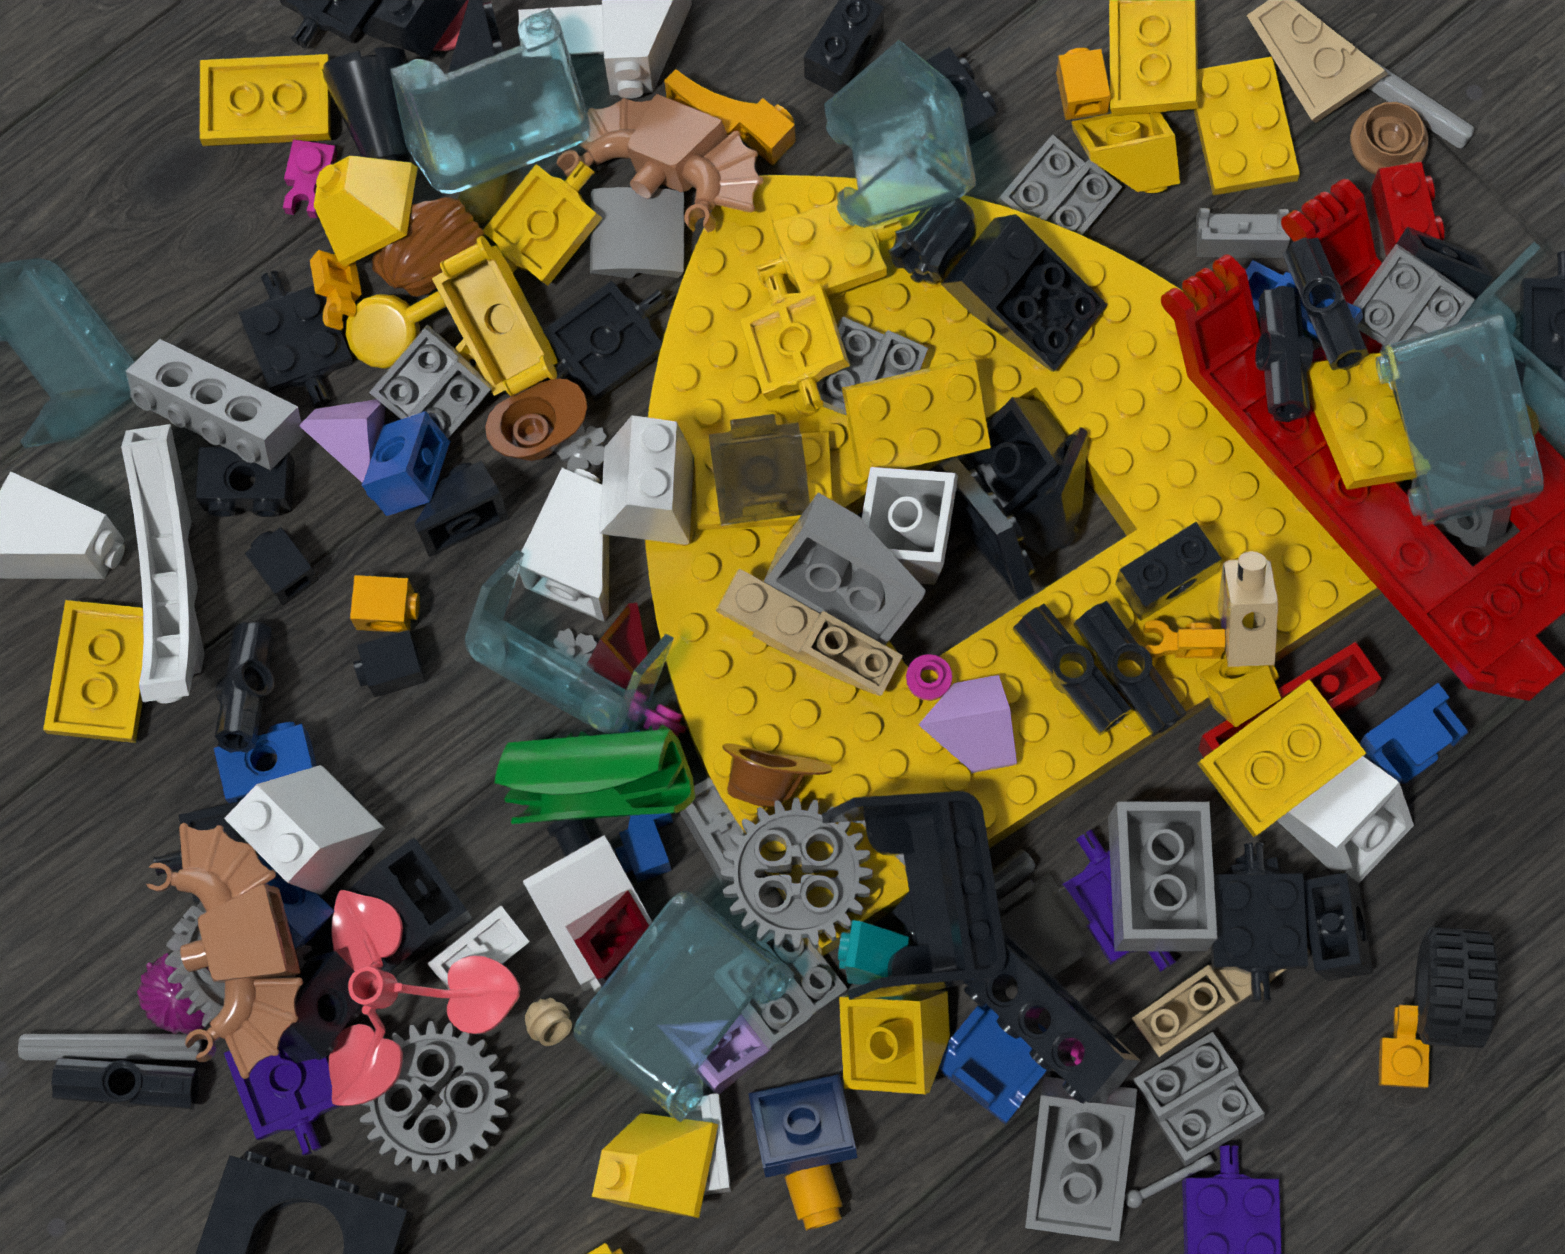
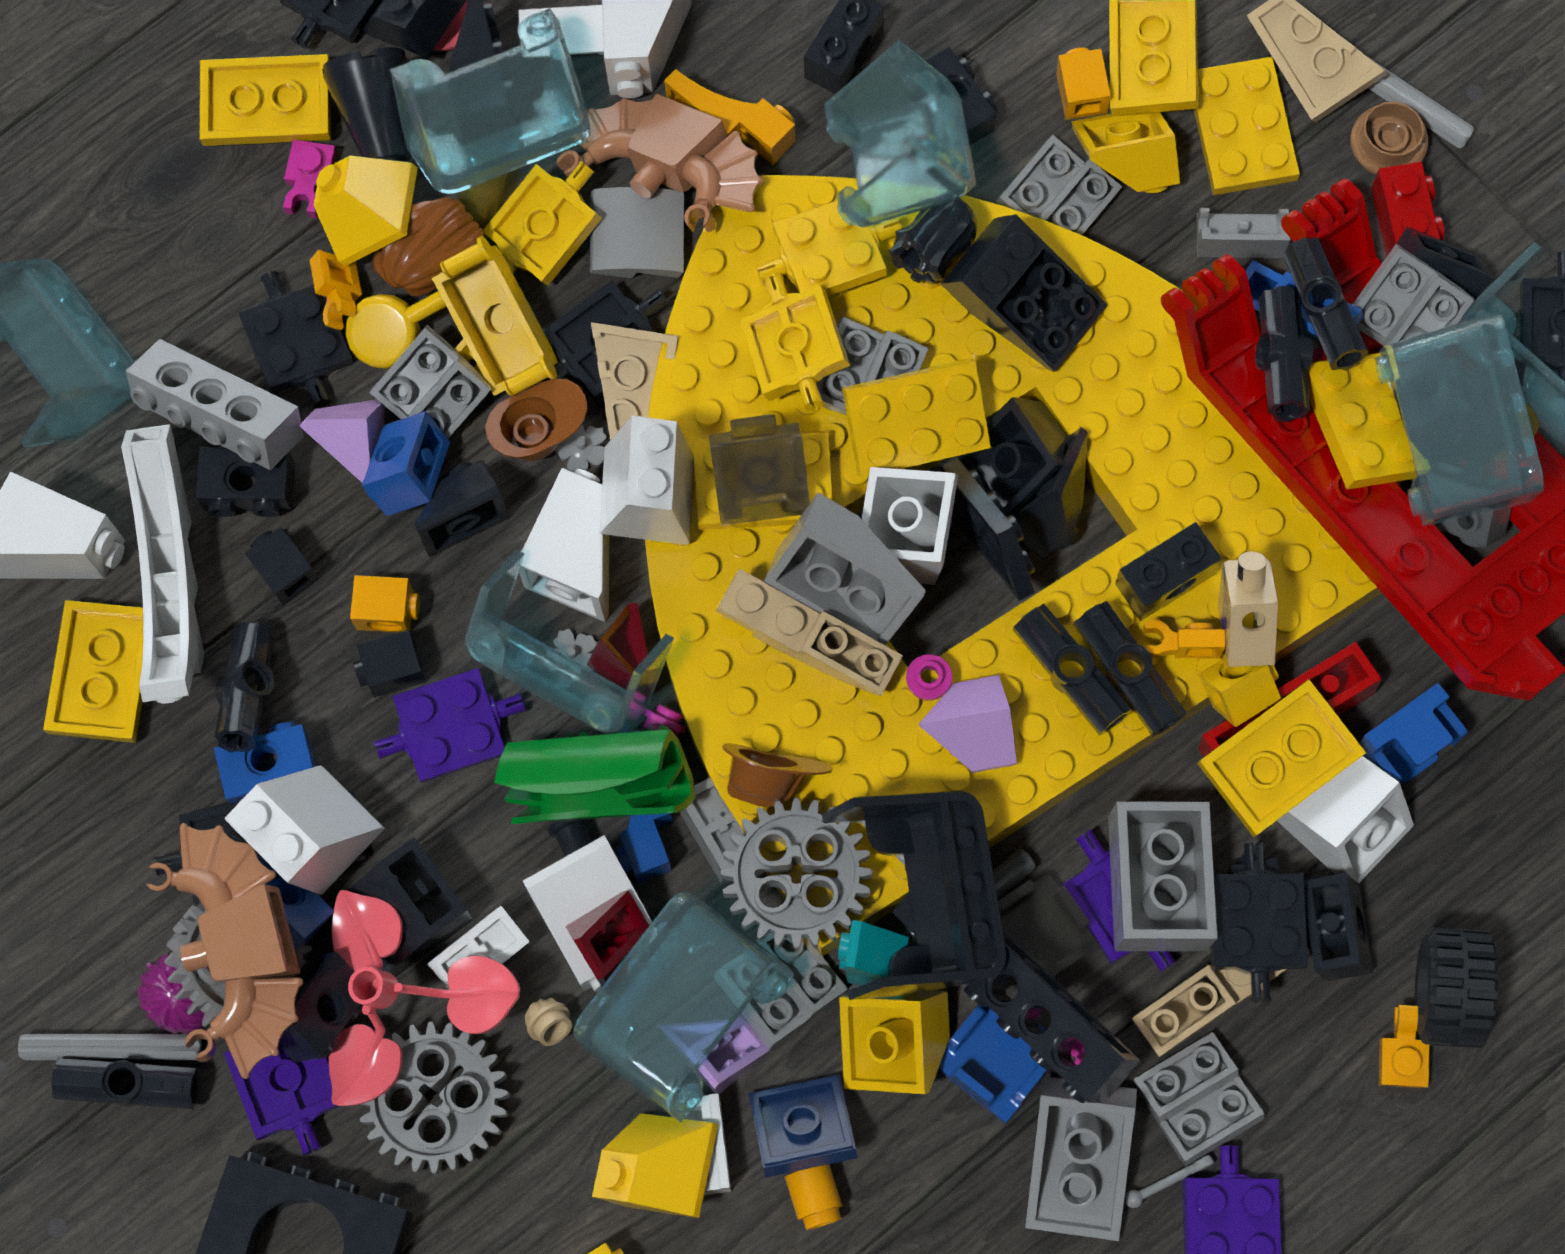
(449, 725): none -> dark purple plate
(628, 369): none -> tan wing

